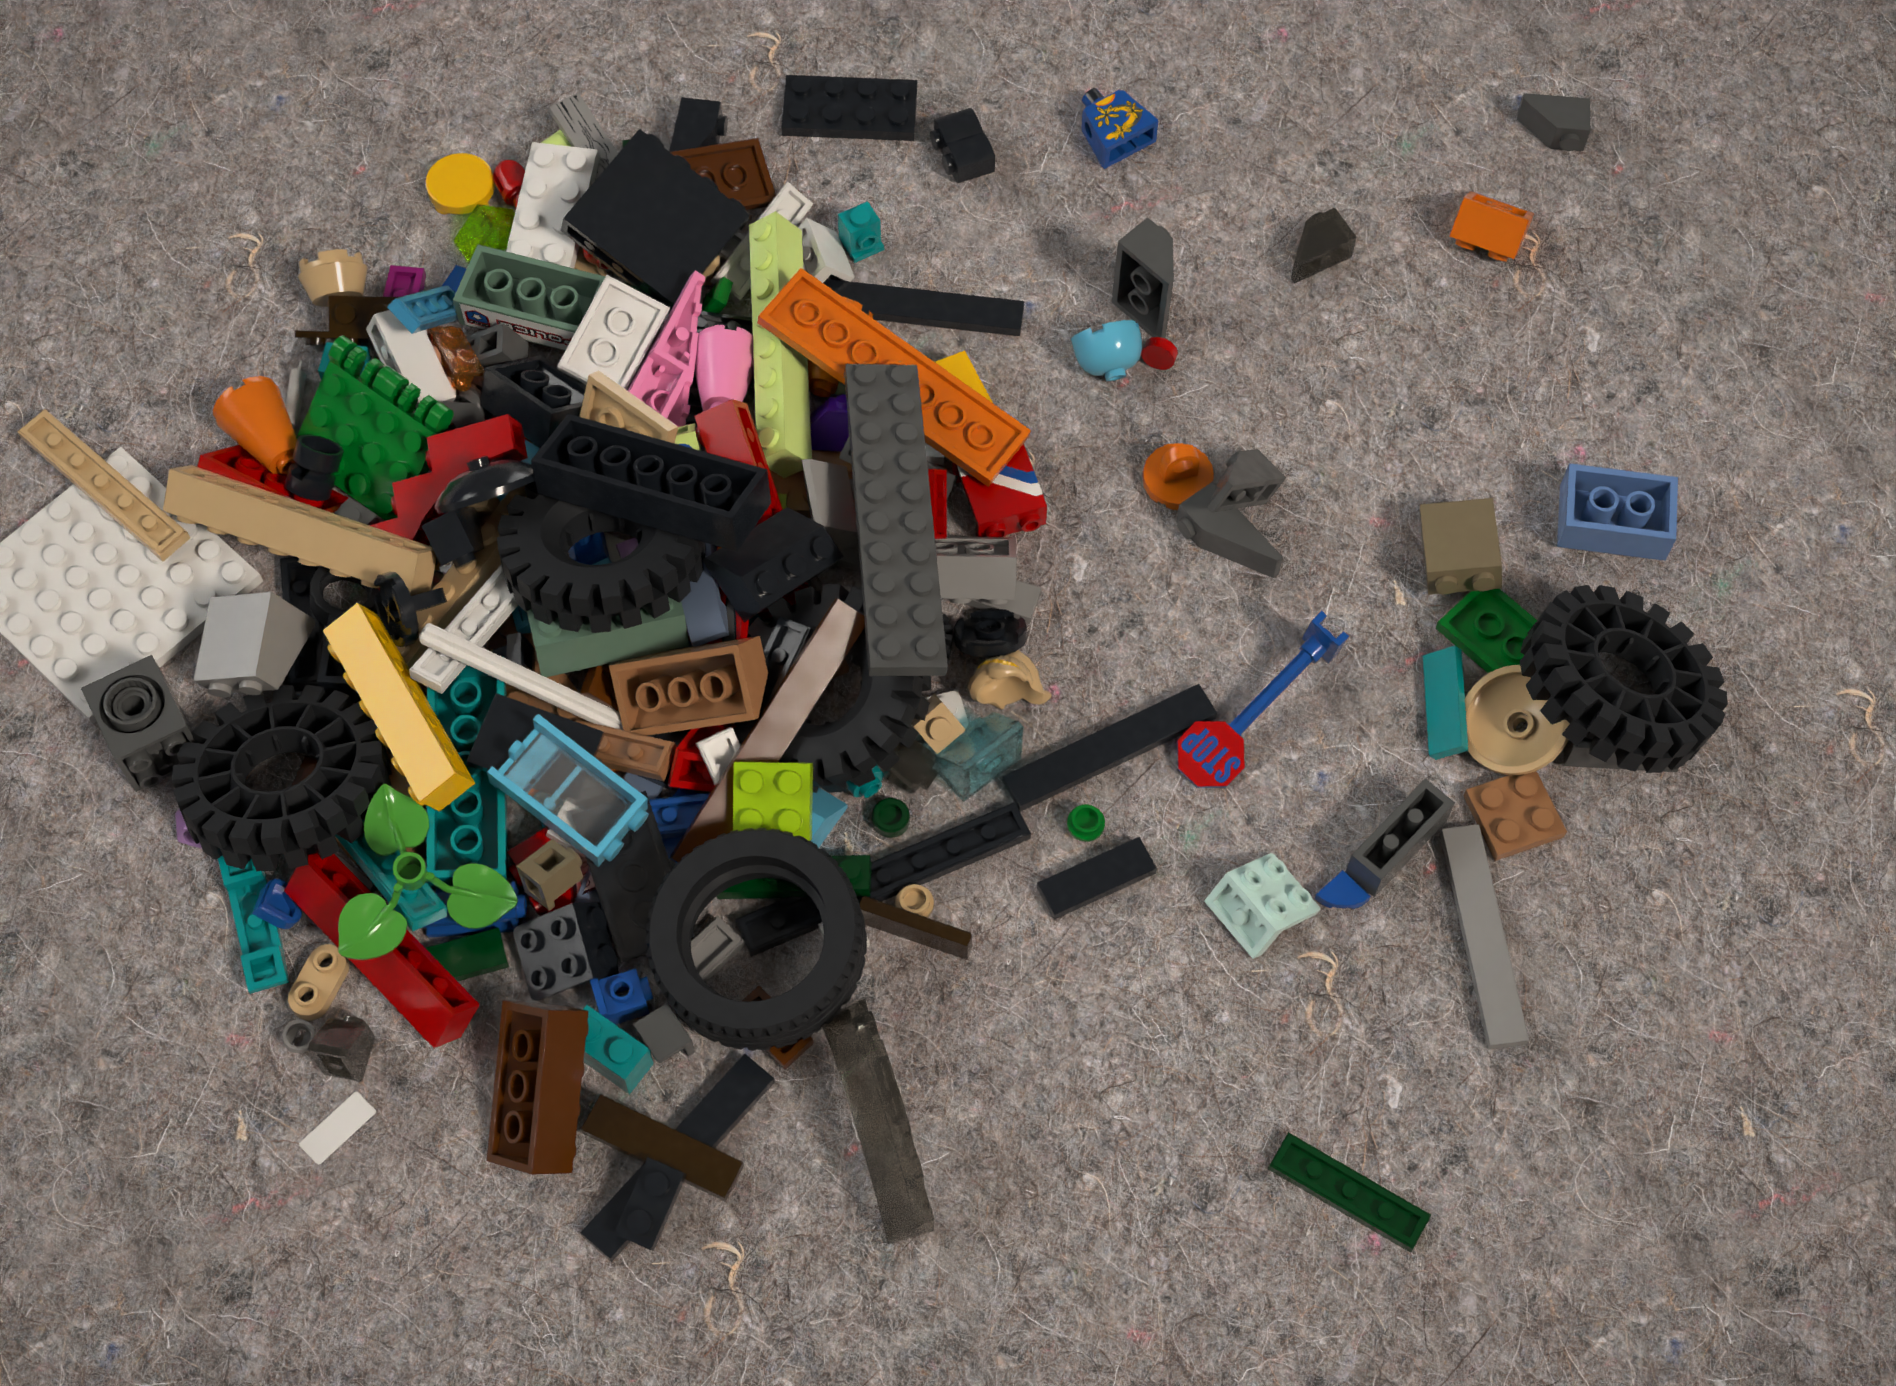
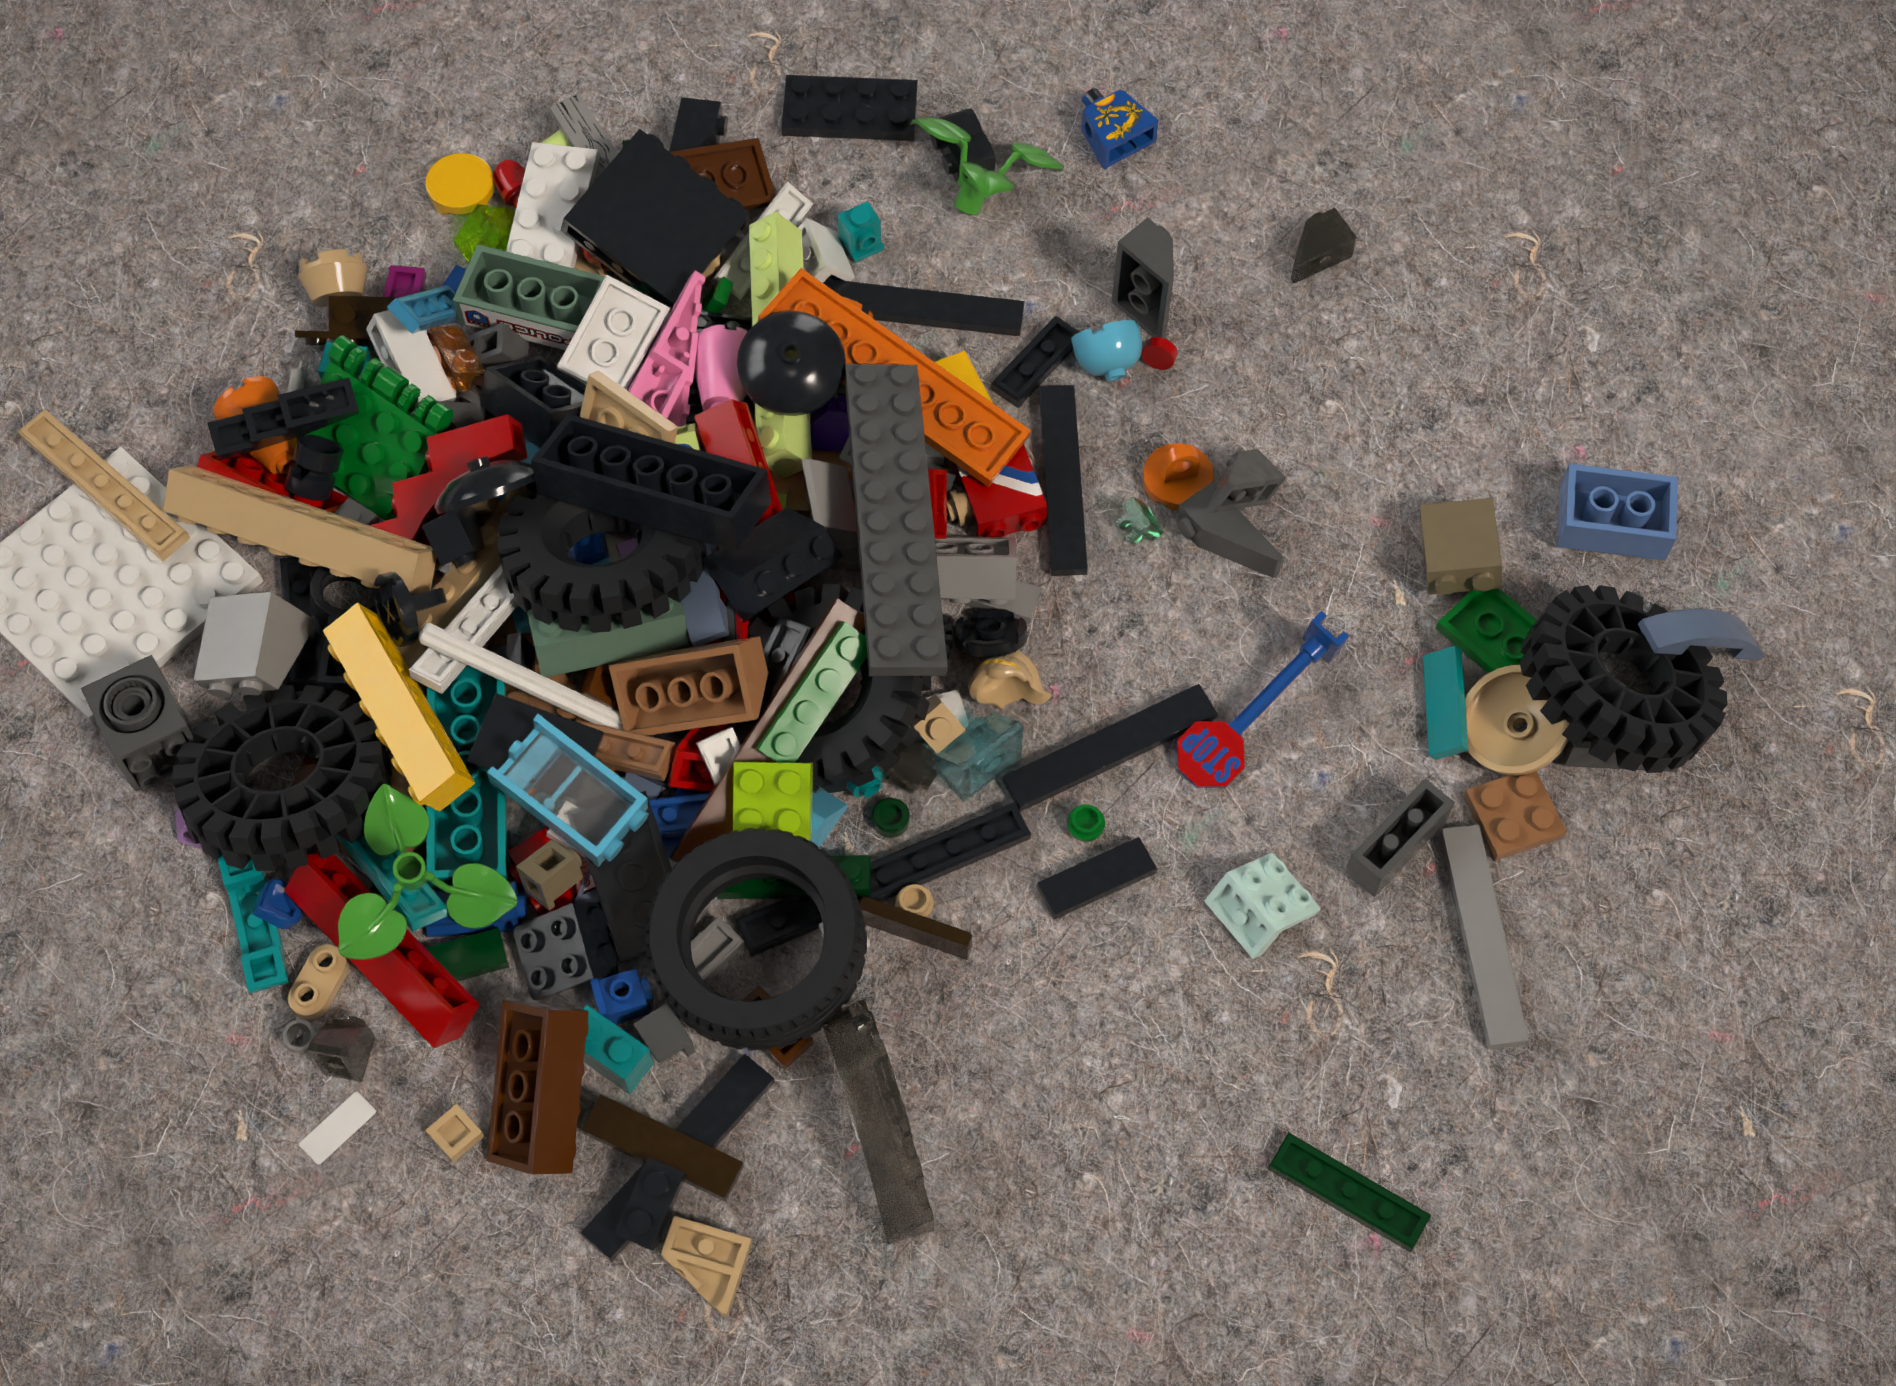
(283, 419): none -> black slope
(454, 1133): none -> tan plate
(707, 1260): none -> tan wing
(793, 384): none -> black dish
(815, 695): none -> plate
(959, 507): none -> tan plate
(980, 181): none -> bright green plant
(1035, 362): none -> black tile
(1062, 480): none -> black tile
(1142, 520): none -> clear green tile
(1342, 893): blue tile -> none
(1491, 226): orange slope -> none
(1556, 120): dark grey slope -> none
(1679, 629): none -> sand blue slope

